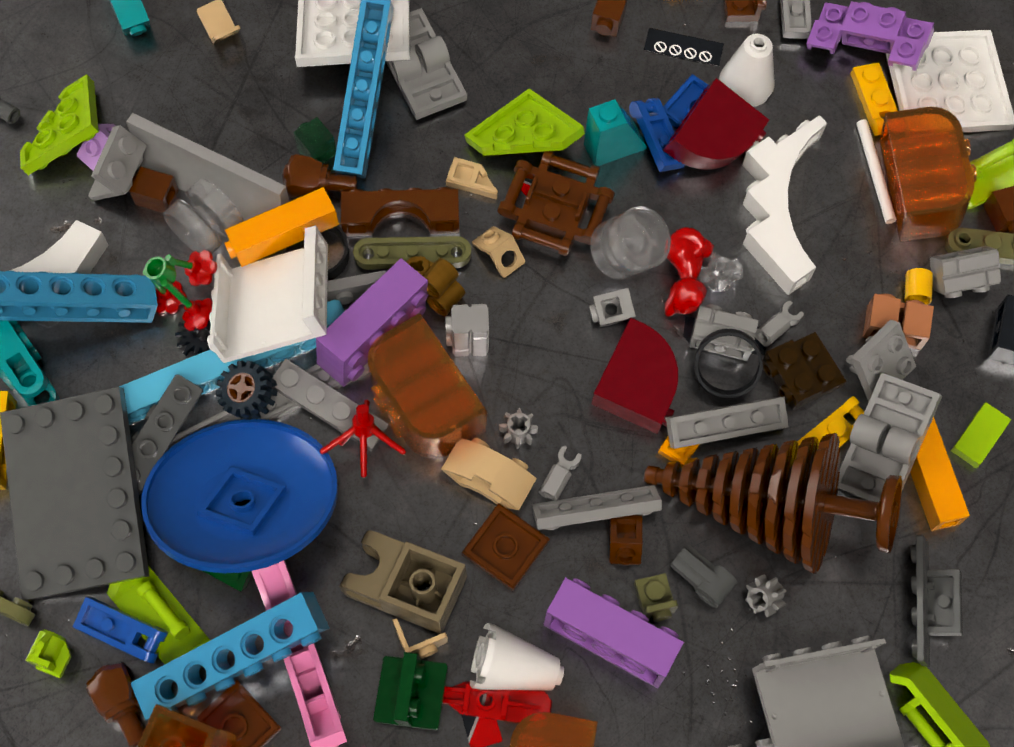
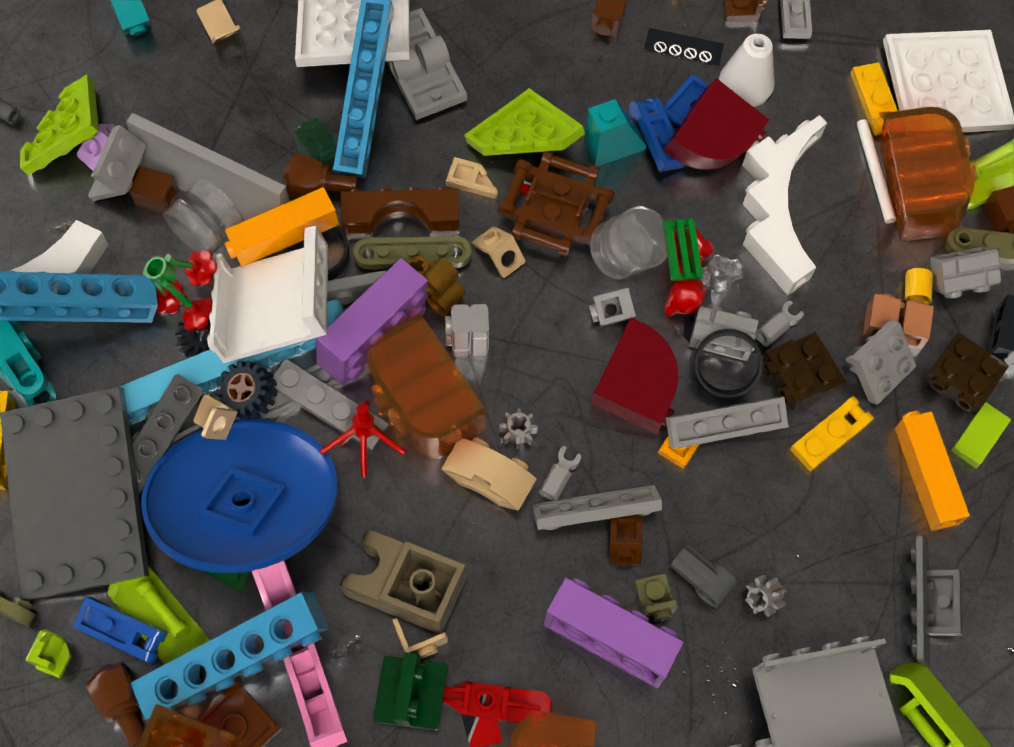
(214, 418): none -> tan bracket
(505, 547): reddish brown tile -> none
(512, 663): white cone -> none
(693, 249): none -> green tile
(781, 496): reddish brown plant -> none
(872, 29): medium lavender bracket -> none
(887, 436): light grey plate -> none
(966, 373): none -> dark brown plate

